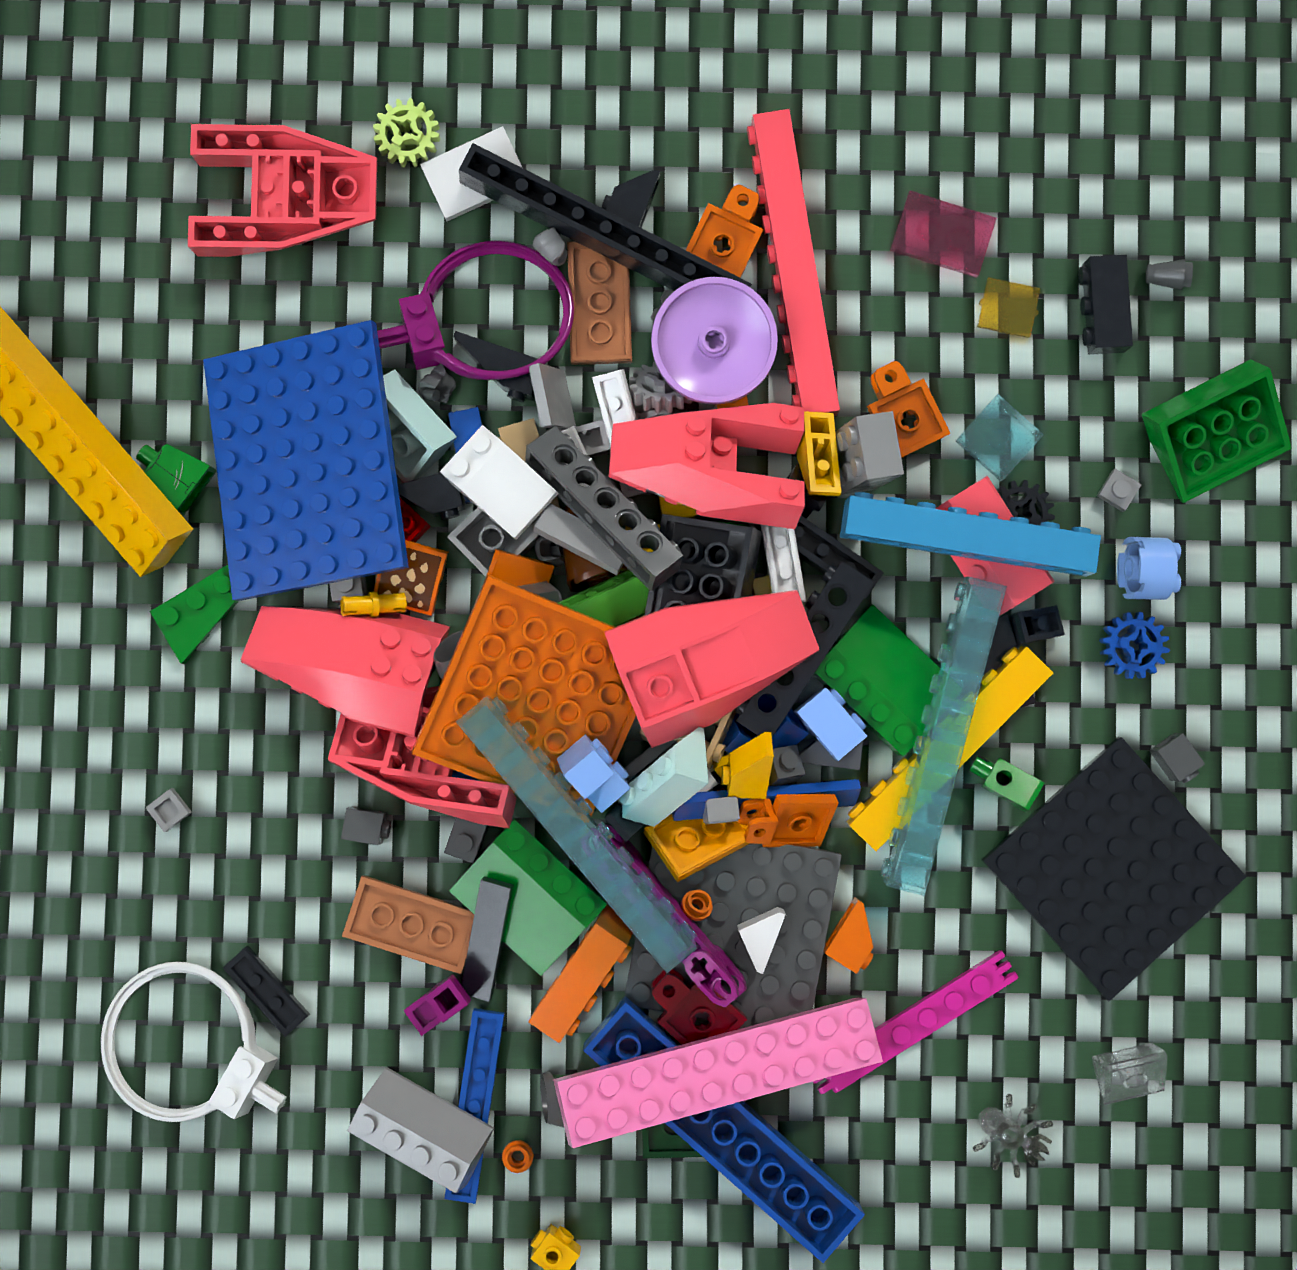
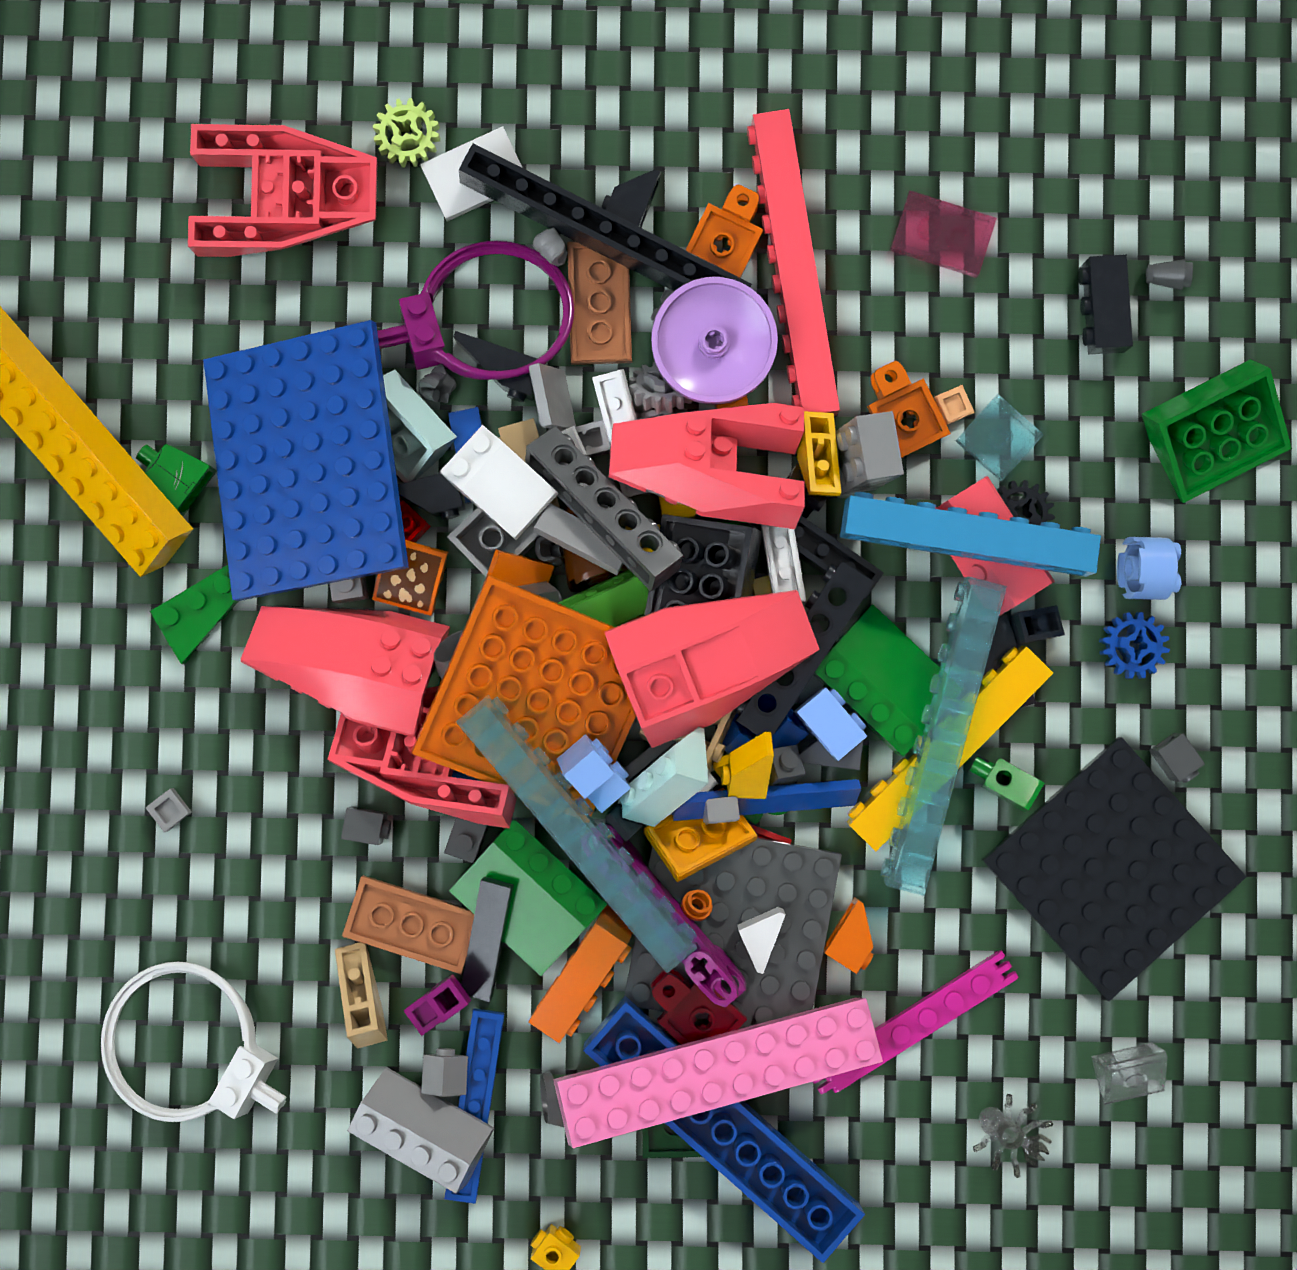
(266, 991): black tile -> none
(360, 996): none -> tan slope
(373, 604): yellow pin -> none
(444, 1073): none -> light grey brick
(514, 1165): orange plate -> none
(777, 821): orange plate -> none
(954, 405): none -> light nougat tile
(1008, 307): clear yellow piece -> none
(1119, 490): light grey plate -> none

